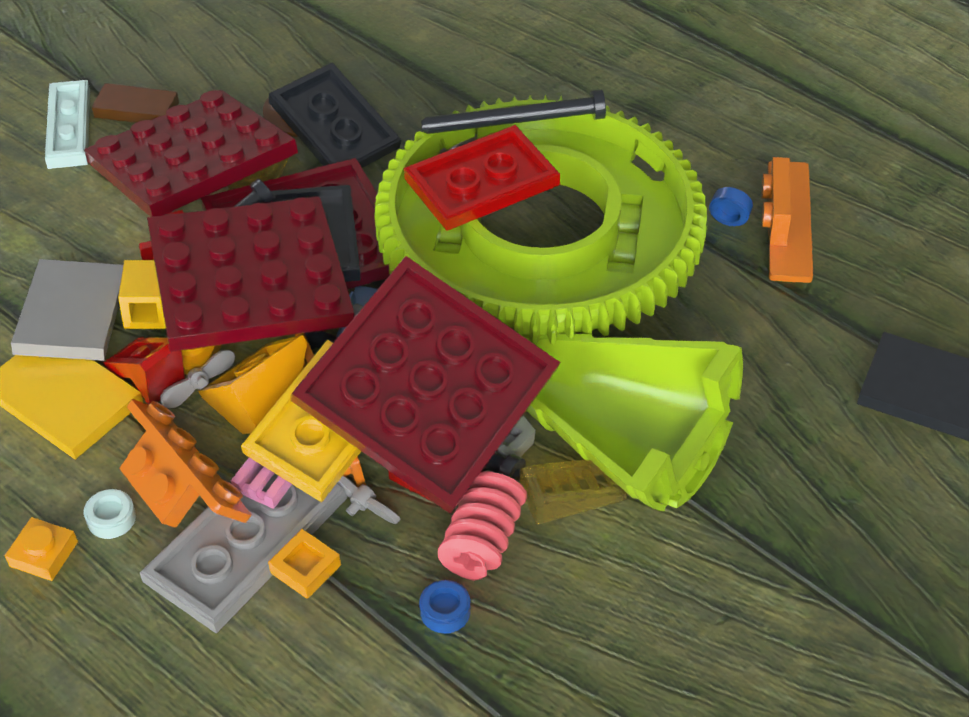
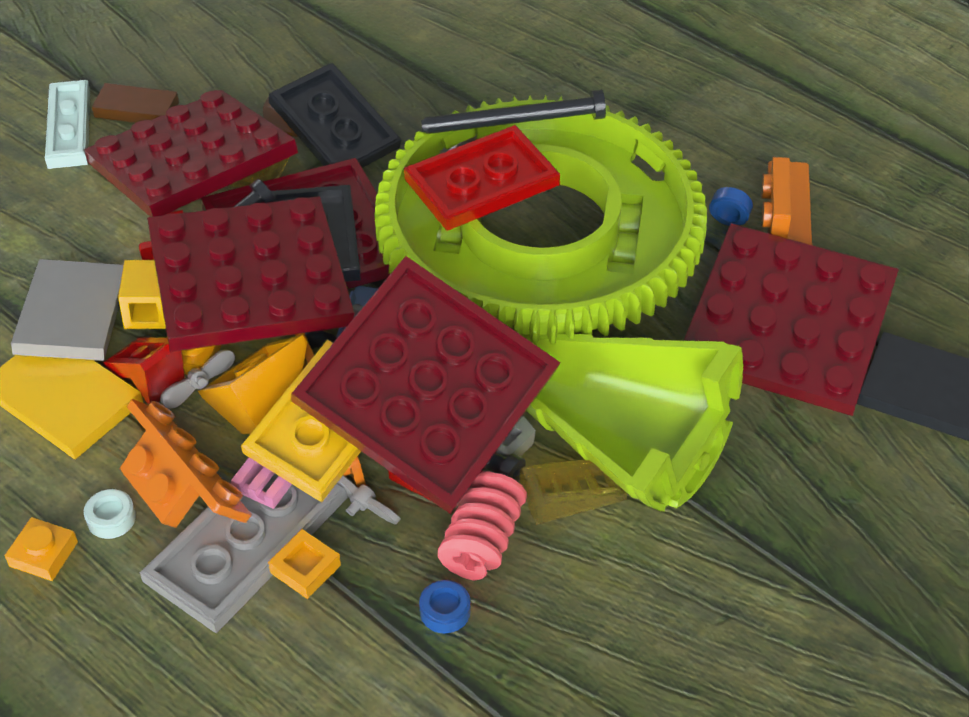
(797, 314): none -> dark red plate

